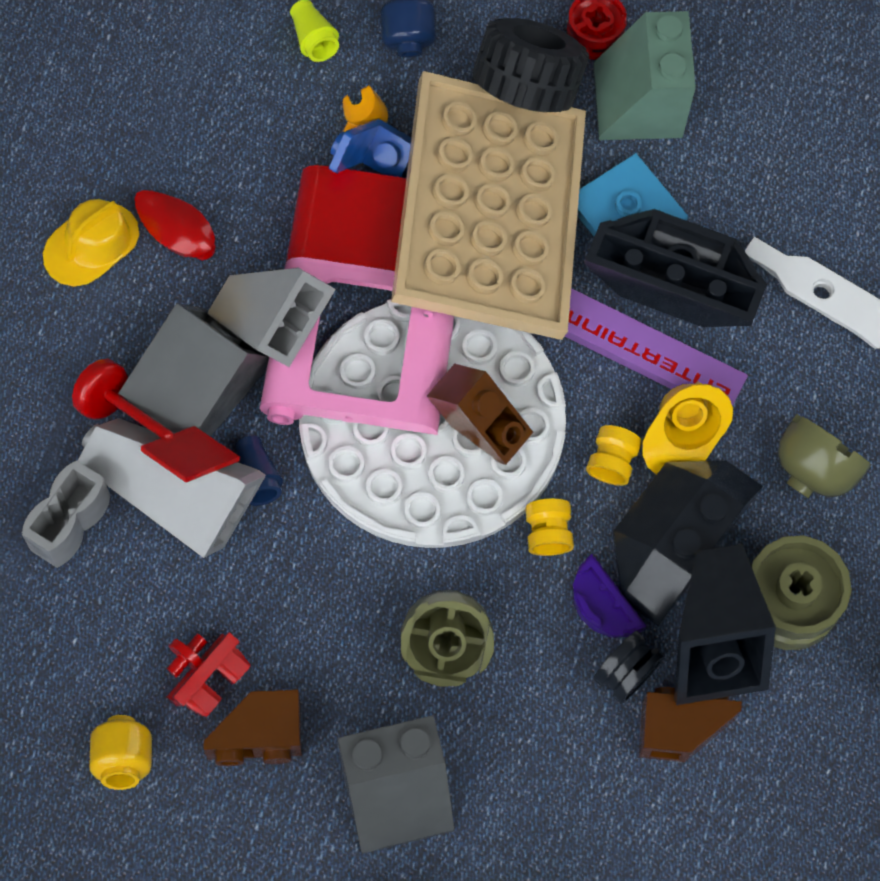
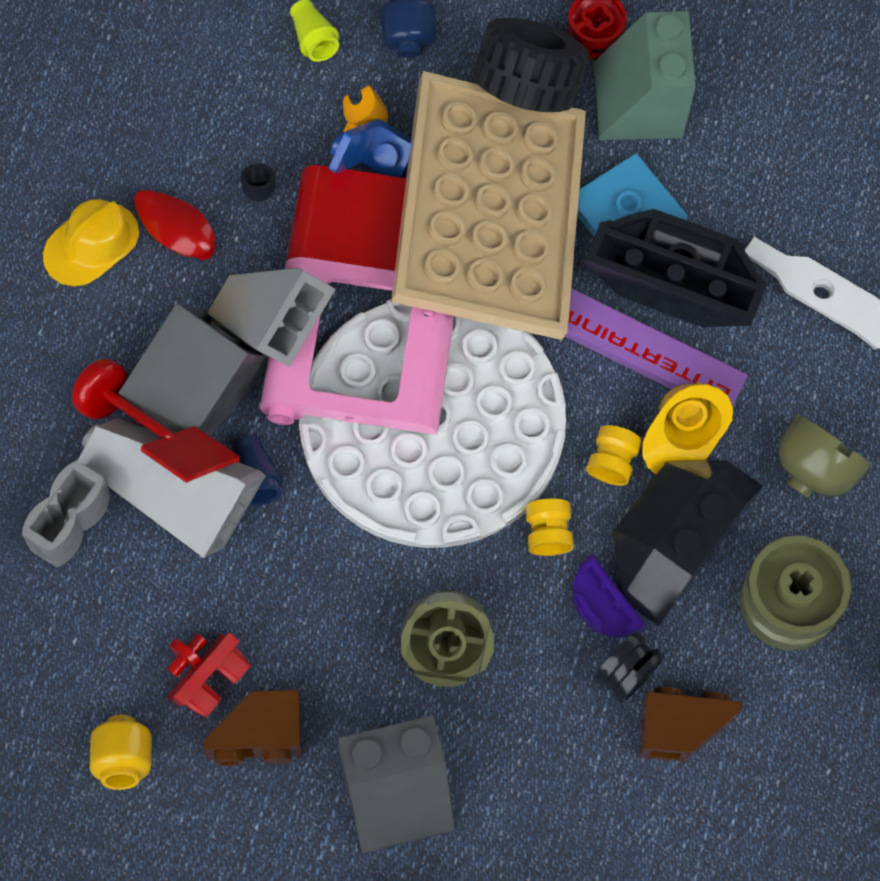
(258, 182): none -> black hinge
(480, 412): reddish brown slope -> none
(723, 630): black slope -> none

